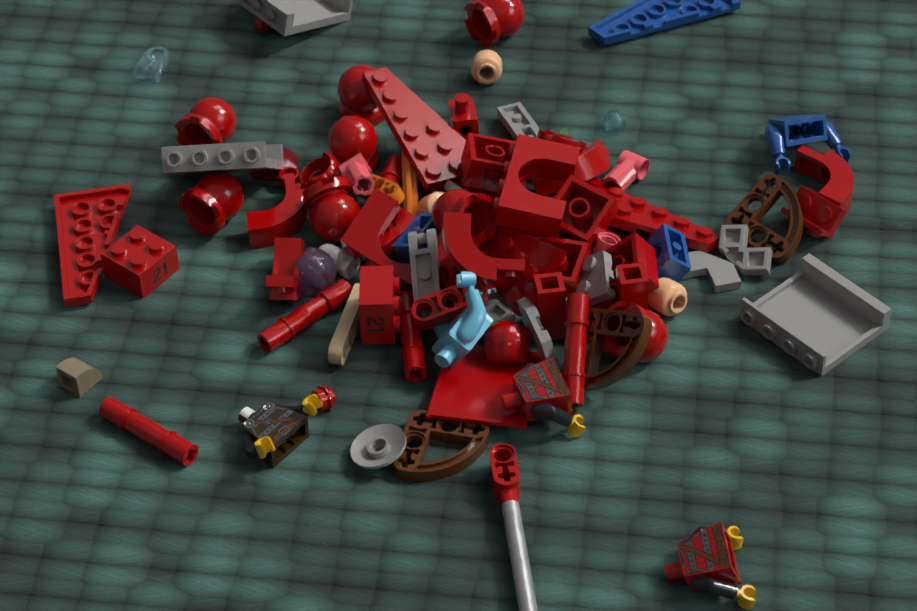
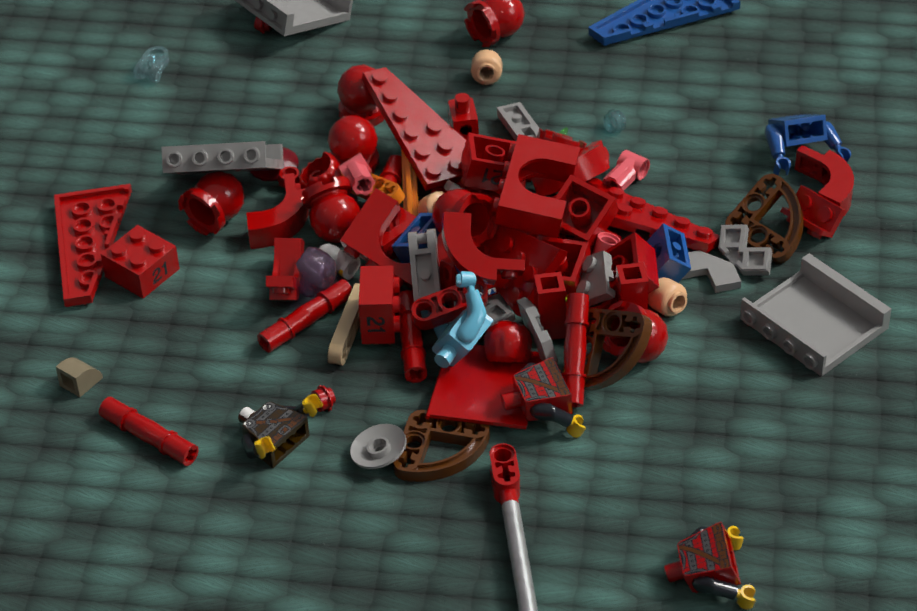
(207, 122): red tile -> none

